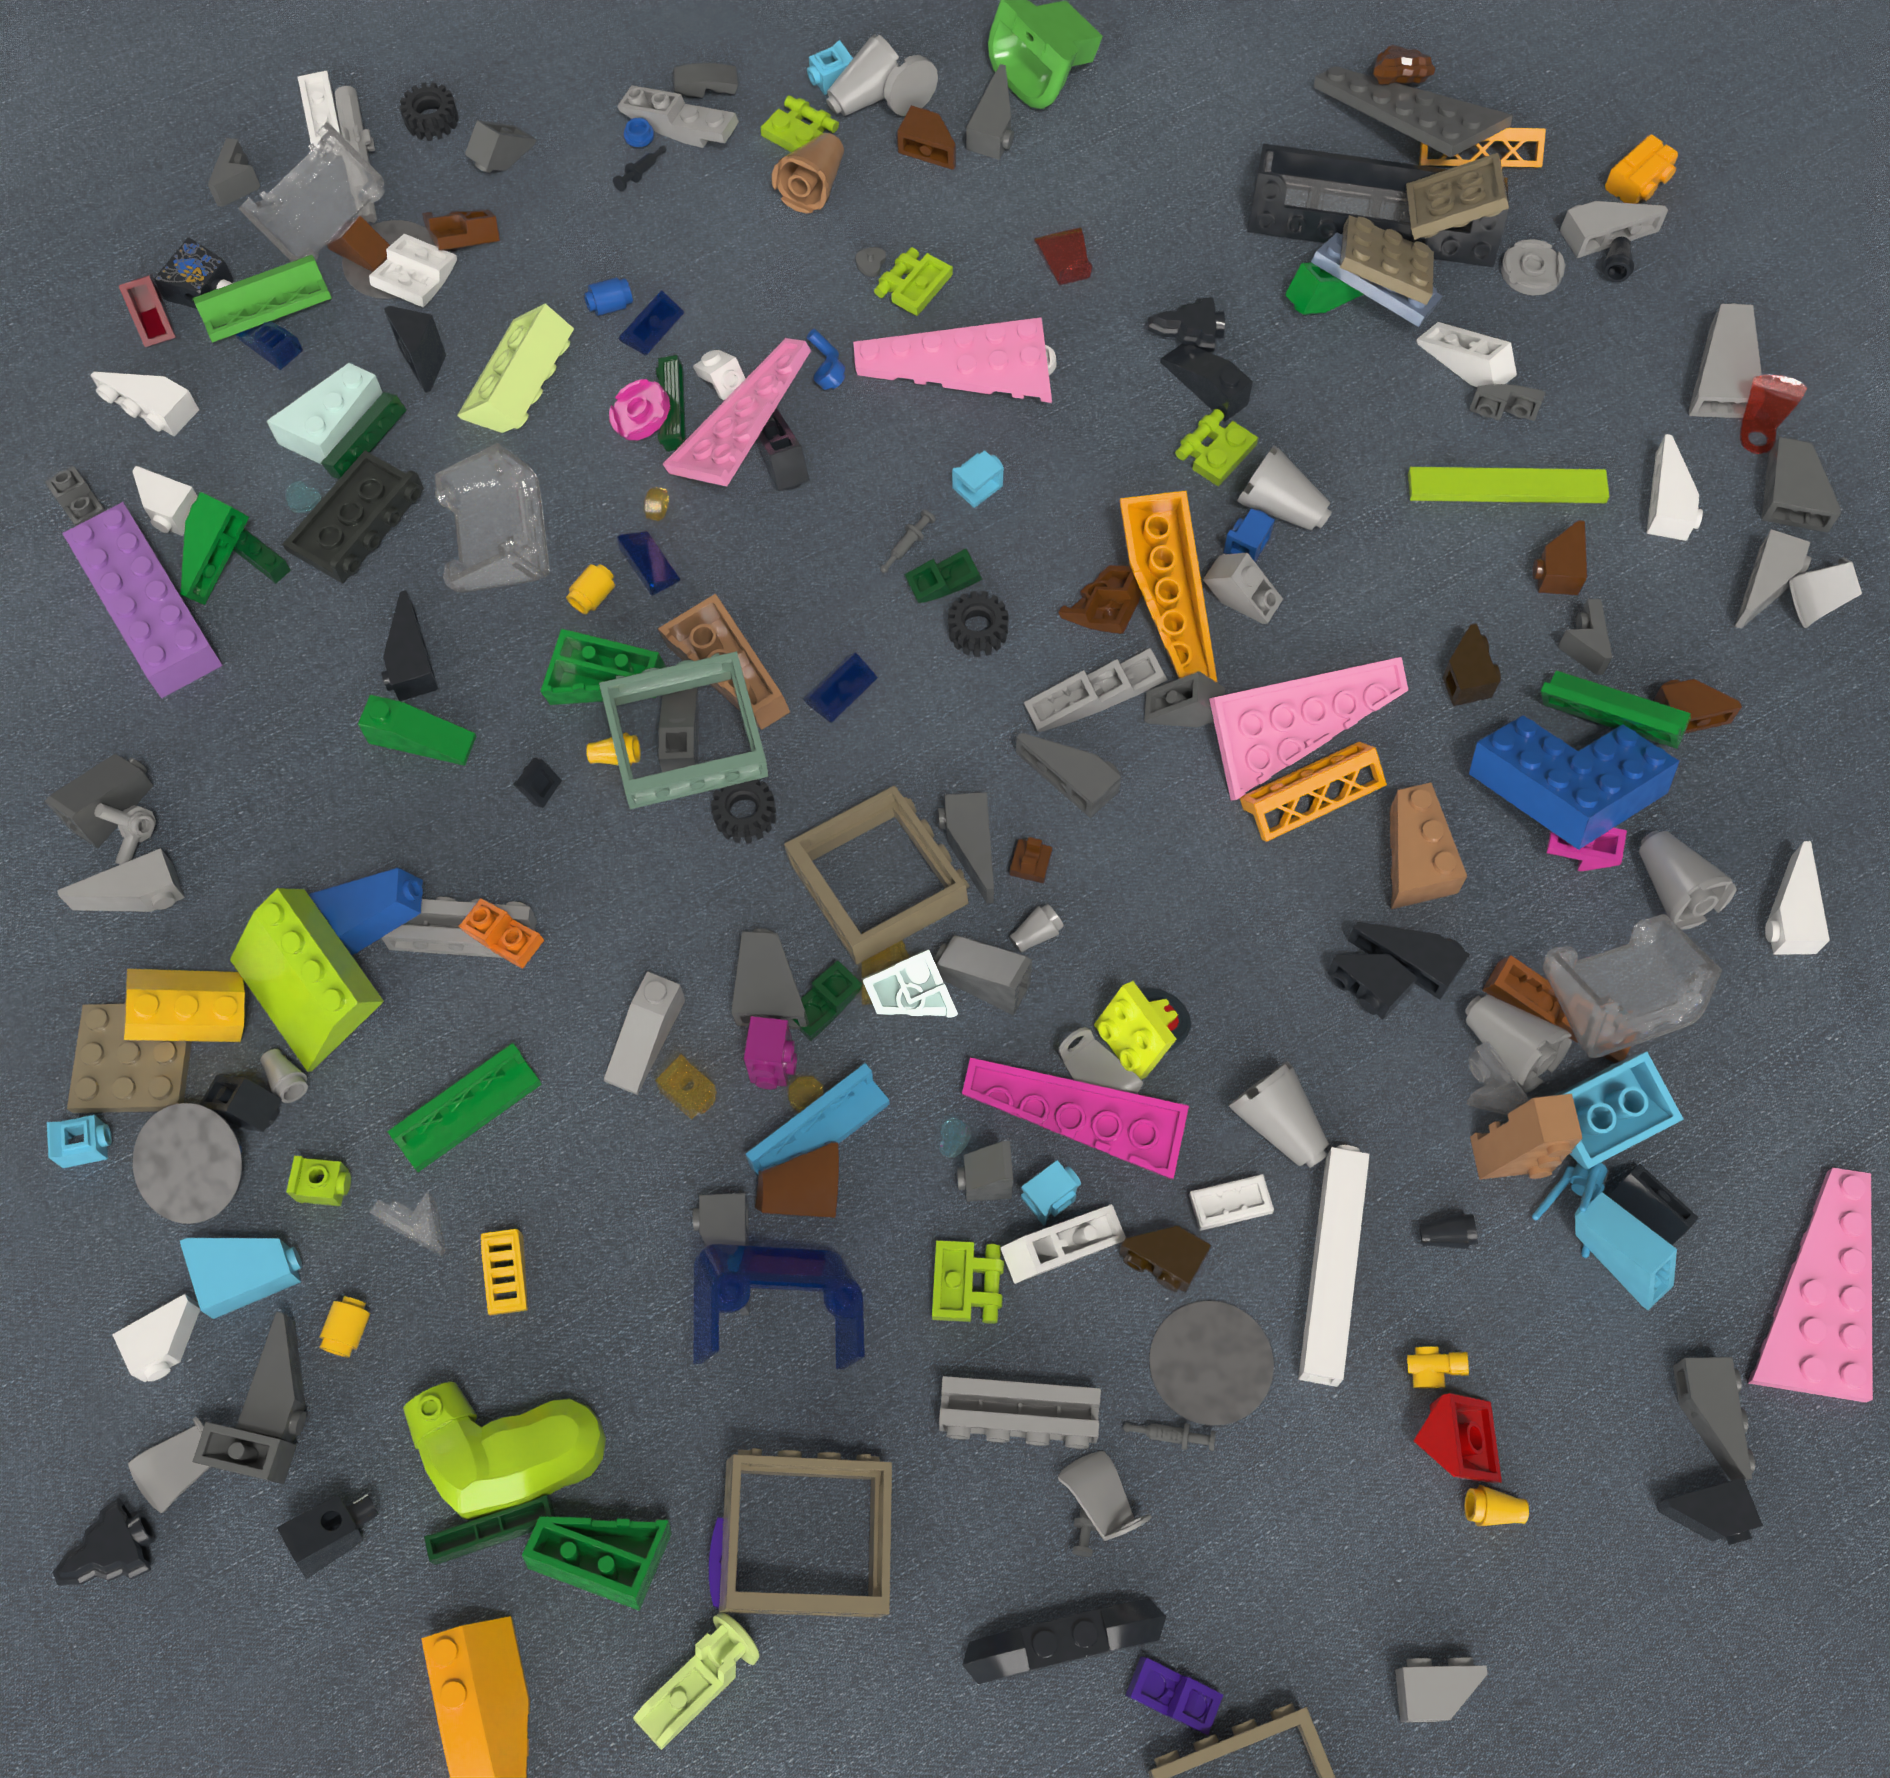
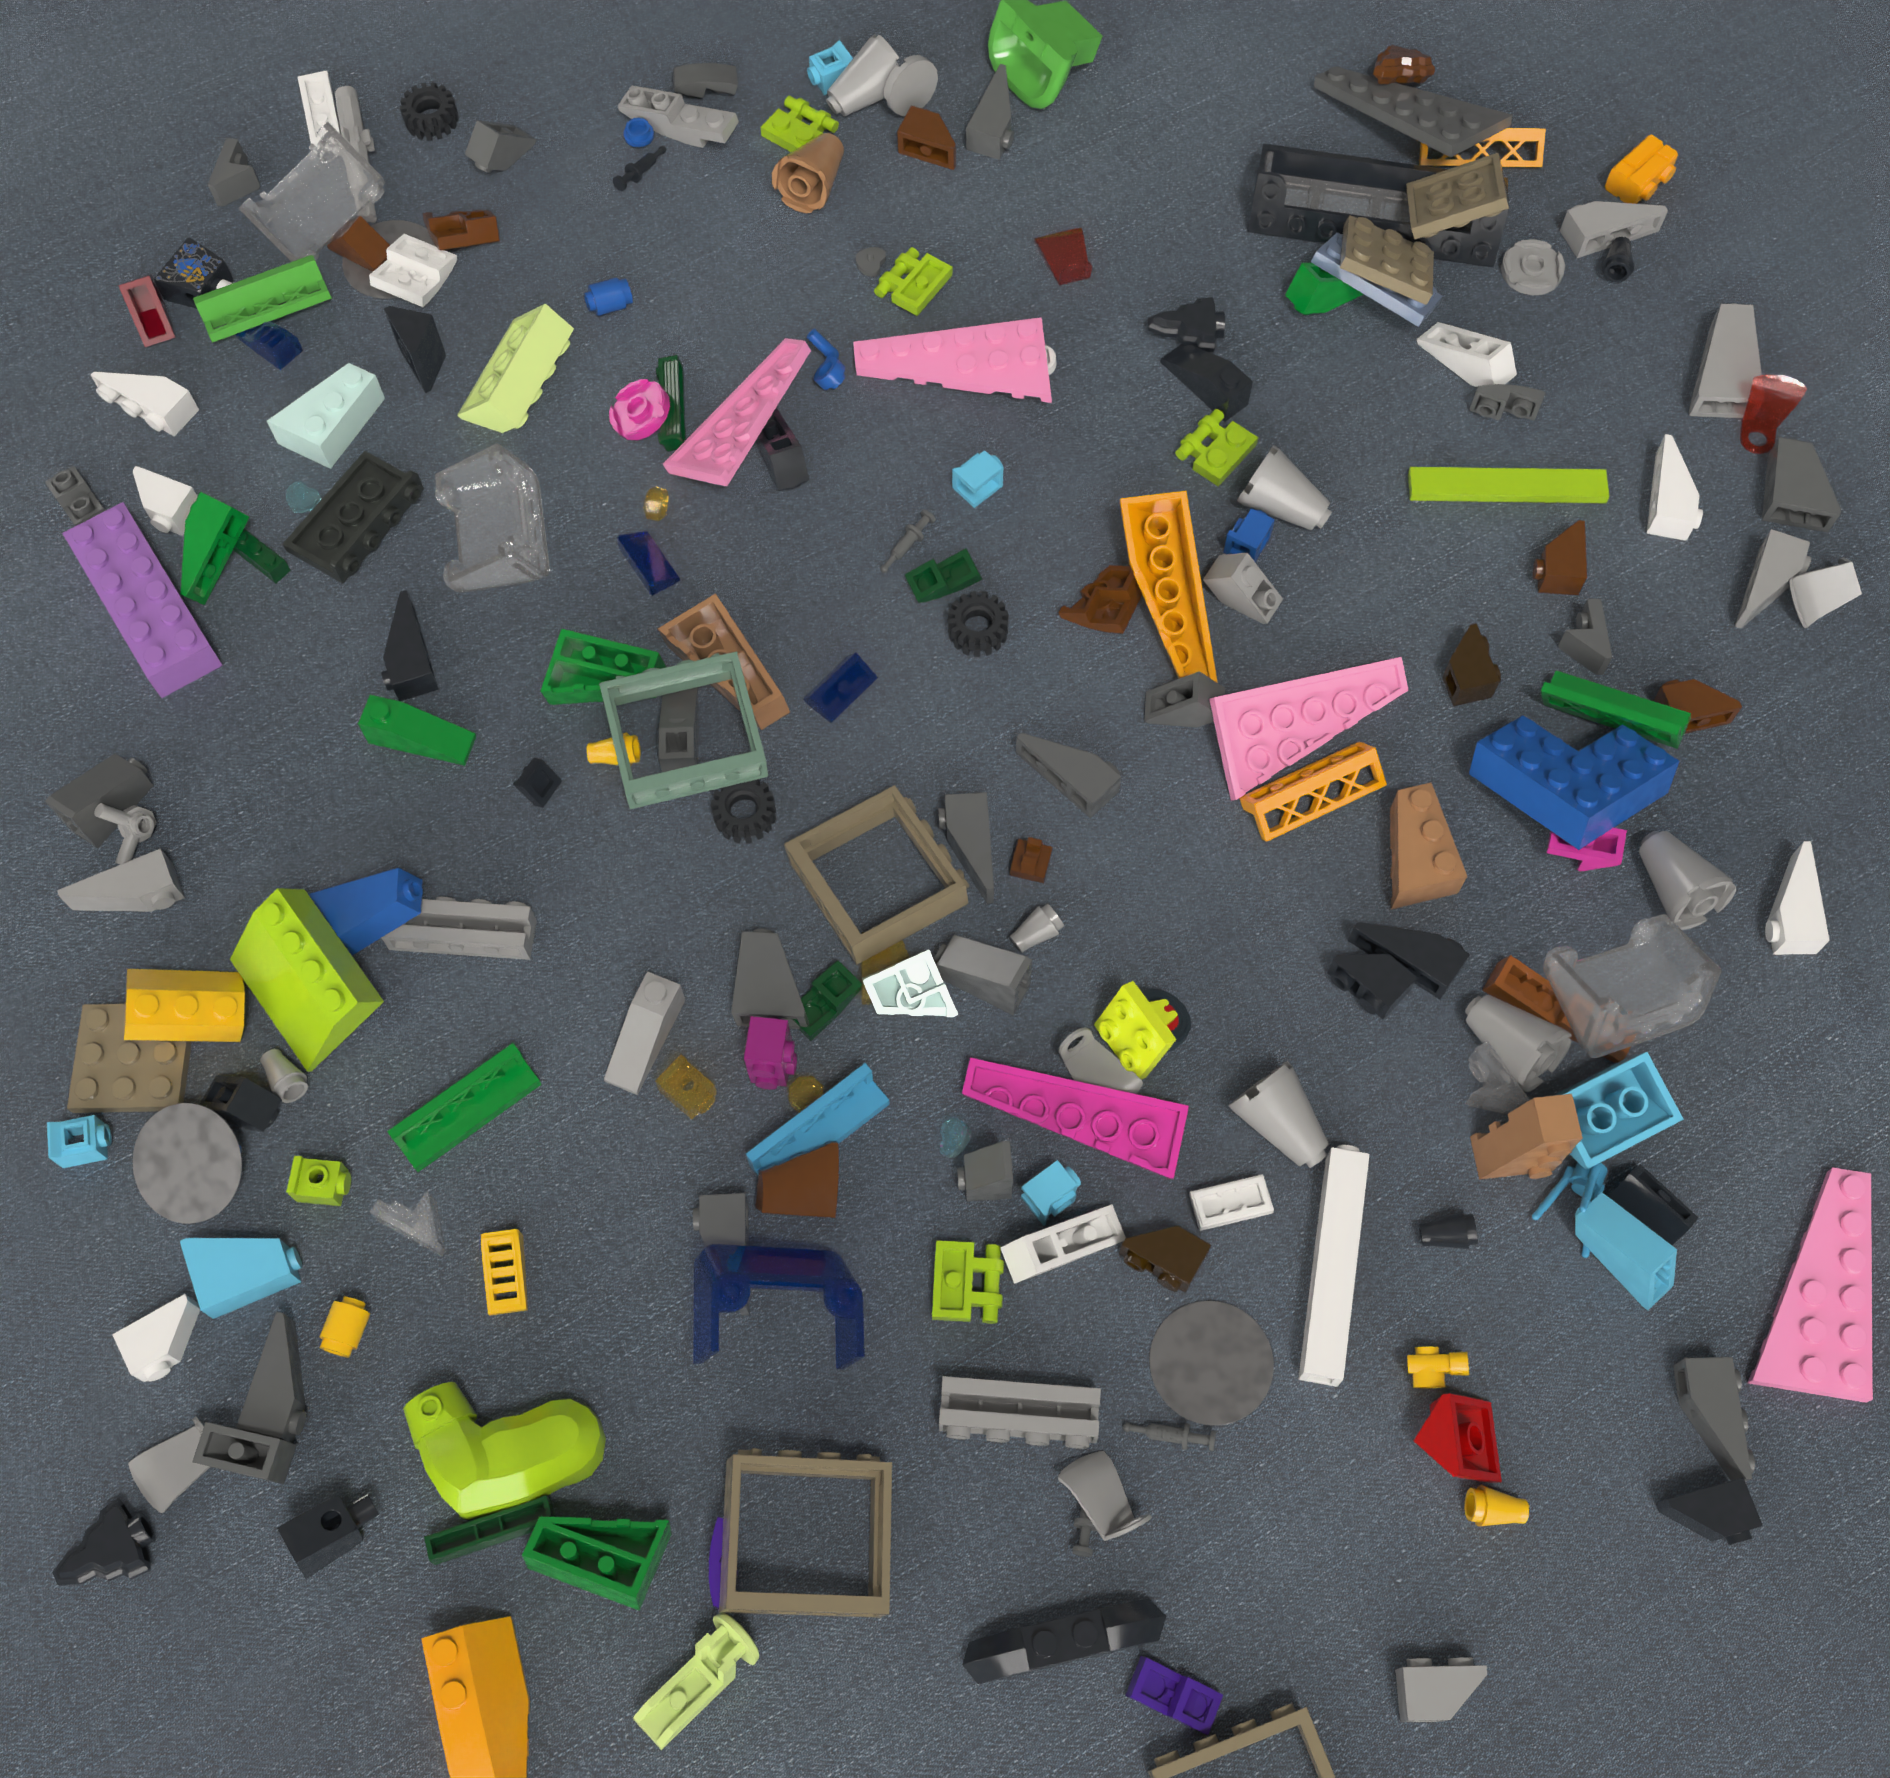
(364, 434): dark green piece -> none
(501, 933): orange slope -> none
(590, 588): yellow brick -> none
(652, 324): clear blue slope -> none
(721, 371): white bracket -> none
(1095, 692): light grey slope -> none

